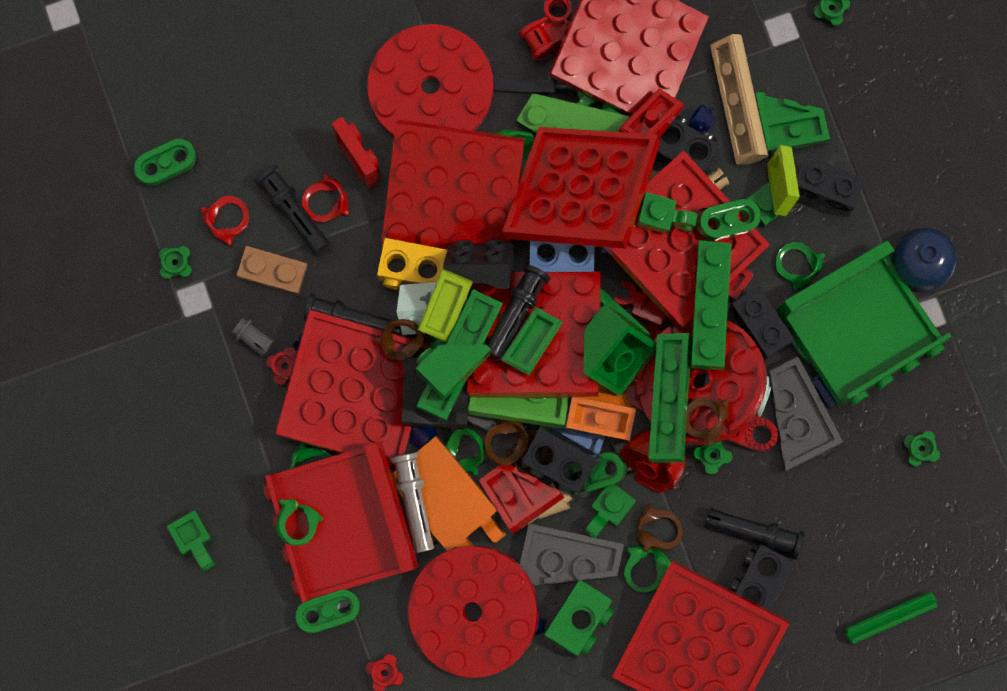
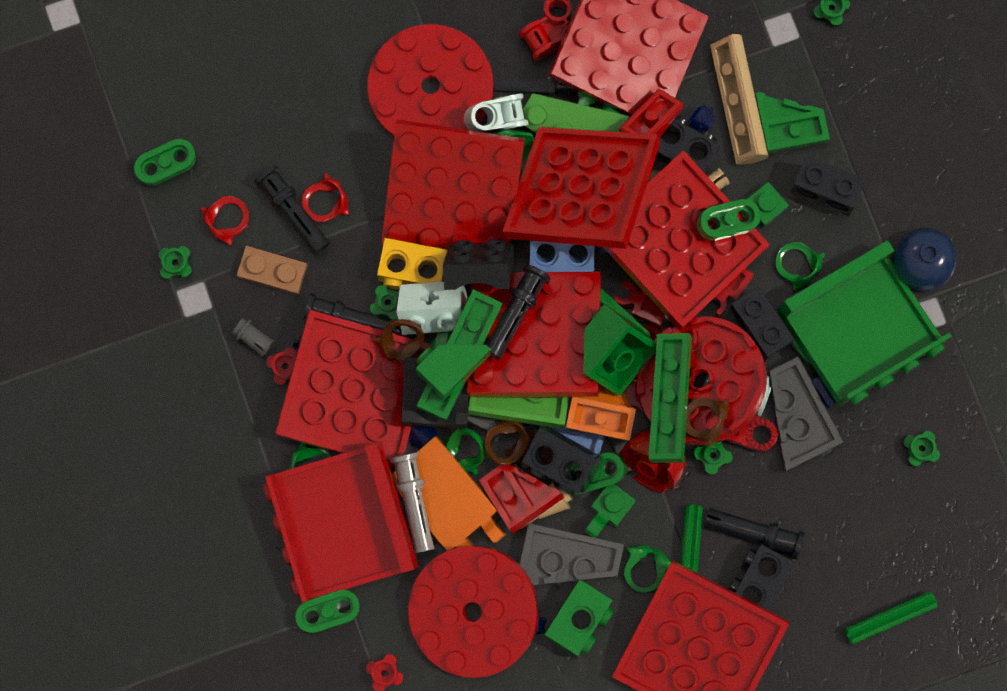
(191, 536): green plate -> none
(287, 509): green piece -> none
(363, 161): red plate -> none
(379, 306): none -> green plate
(445, 305): lime tile -> none
(502, 114): none -> light aqua piece
(532, 341): green tile -> none
(648, 541): reddish brown piece -> none
(660, 214): green plate -> none
(691, 536): none -> green axle
(710, 305): green plate -> none
(783, 180): lime tile -> none

